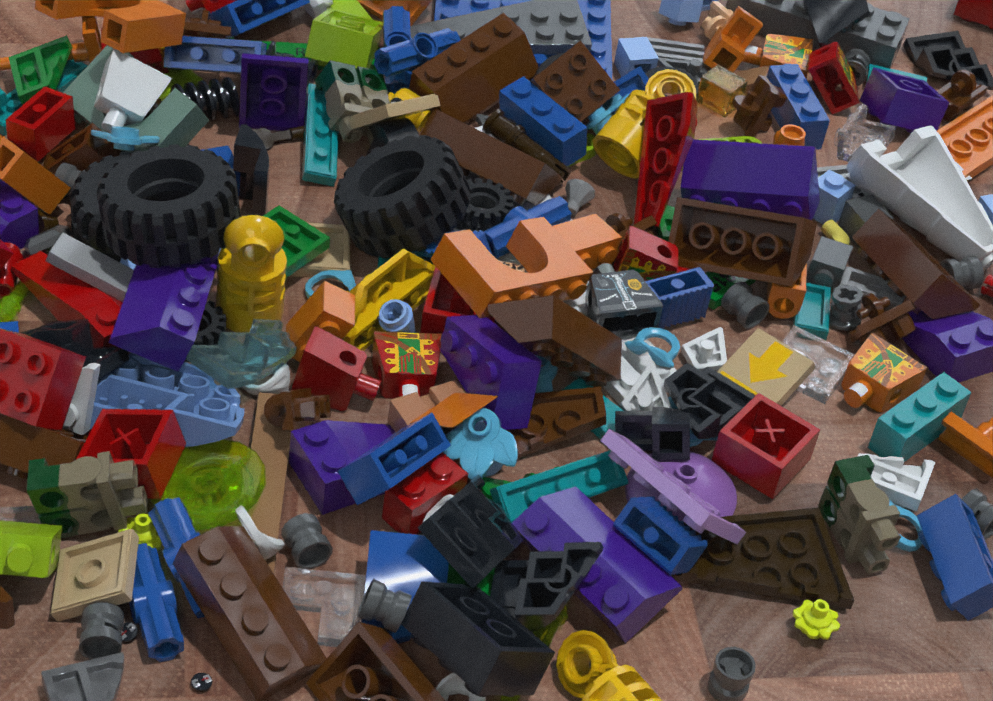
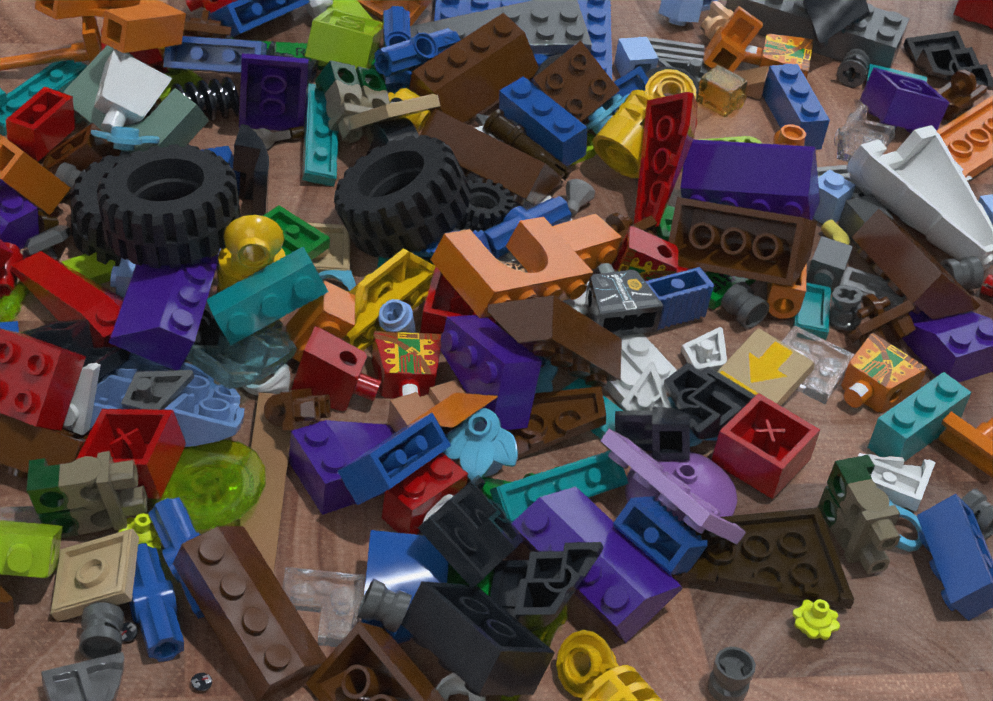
(40, 67): green wing -> none
(90, 266): light grey tile -> none
(155, 389): none -> dark grey piece
(266, 296): none -> teal brick
(266, 545): white piece -> none
(306, 540): dark grey wheel -> none
(658, 355): medium azure piece -> none
(755, 107): reddish brown hips -> none
(829, 69): red torso -> none

